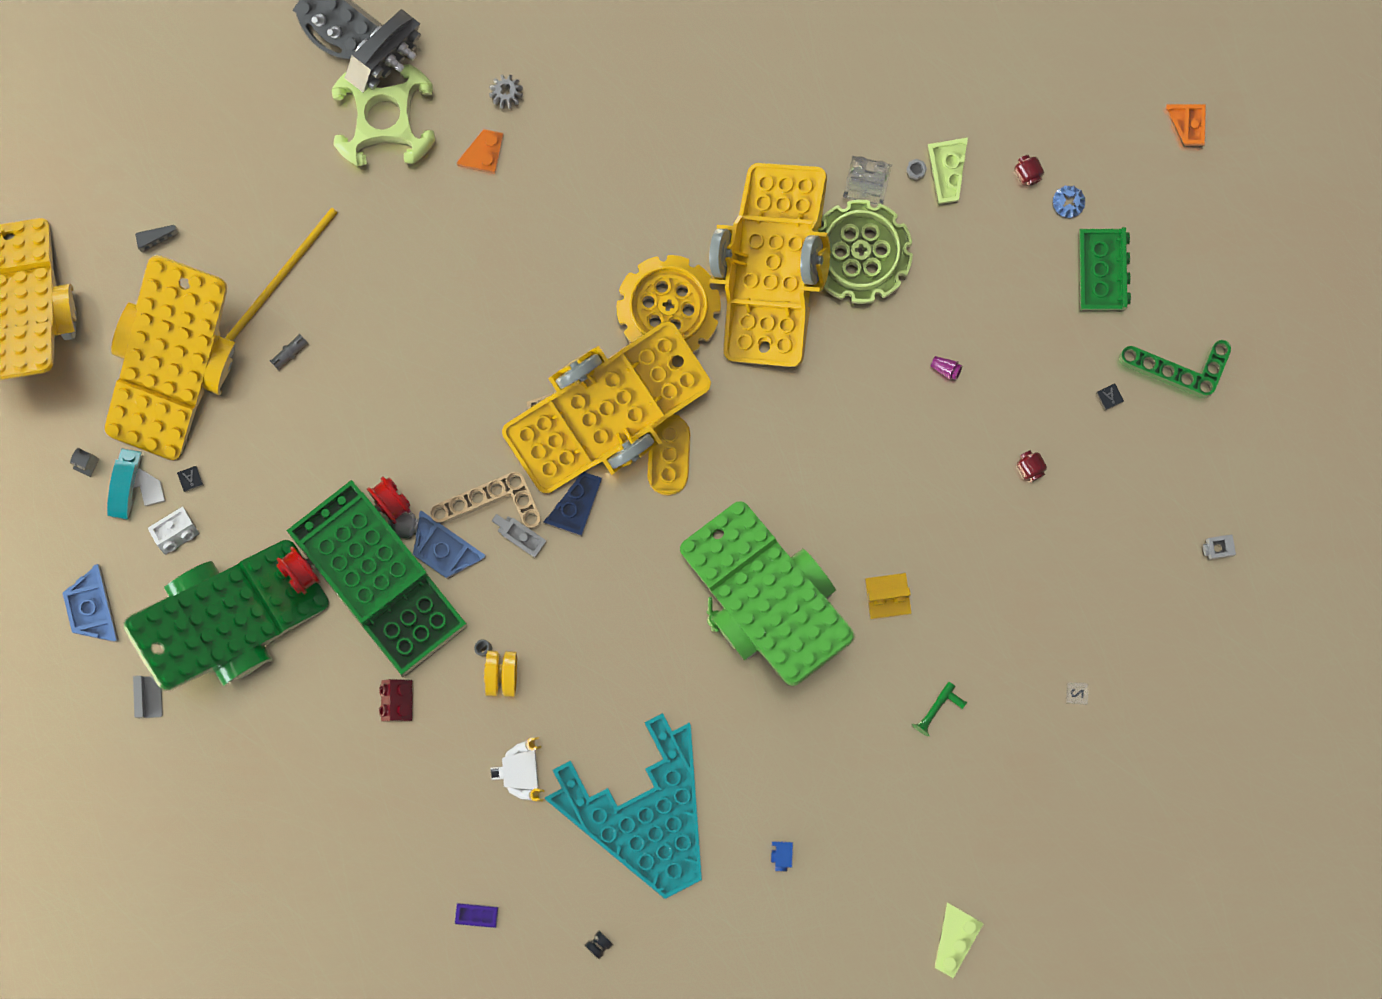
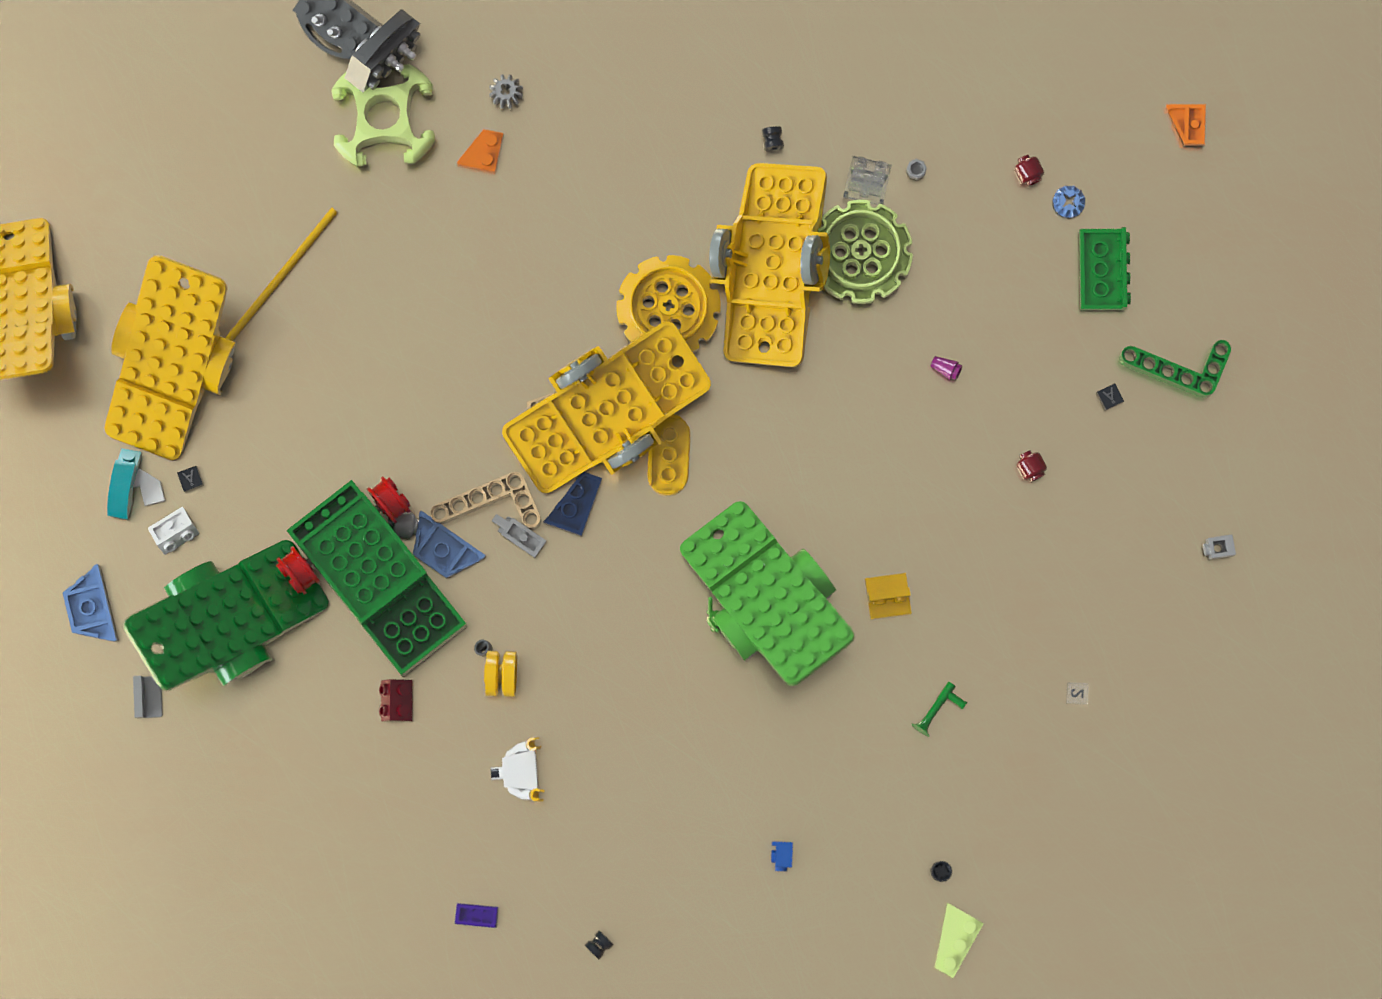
(84, 462): dark grey leg -> none
(152, 237): dark grey slope -> none
(288, 351): flat silver pin -> none
(653, 831): teal wing -> none
(773, 139): none -> black wheel
(943, 869): none -> black wheel
(947, 168): yellowish green wing -> none

